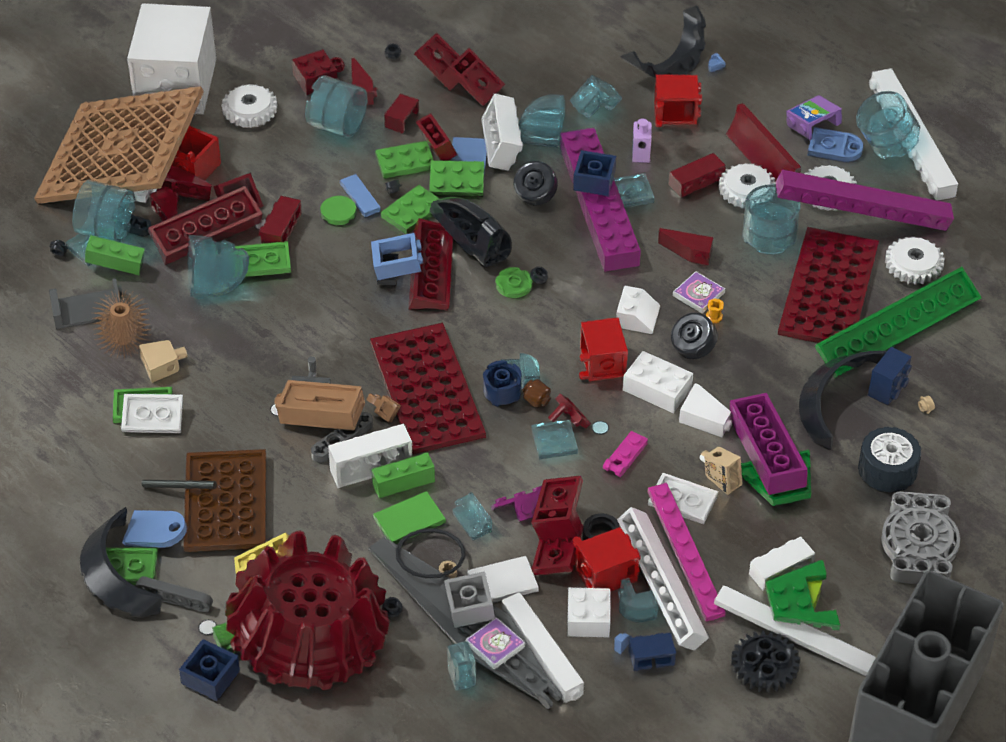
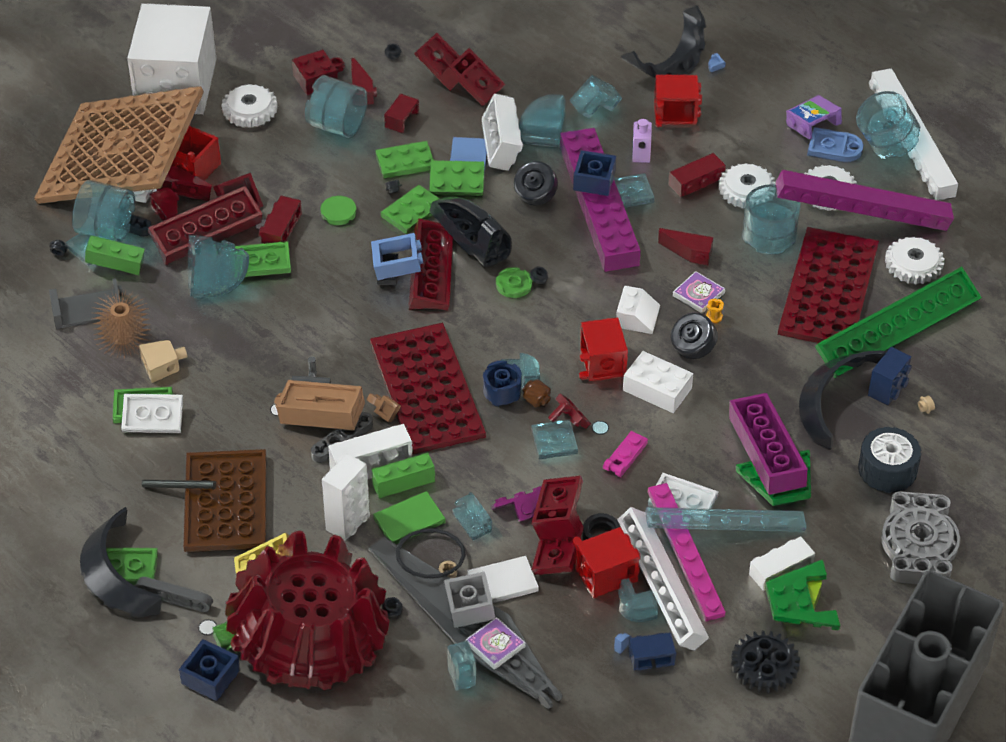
(154, 529): medium blue tile -> none
(346, 497): none -> white brick
(360, 195): medium blue tile -> none
(436, 138): dark red brick -> none
(544, 648): white brick -> none
(588, 612): white brick -> none
(705, 412): white slope -> none
(723, 469): tan torso -> none
(725, 519): none -> clear light blue tile
(759, 144): dark red arch -> none
(801, 634): white tile -> none

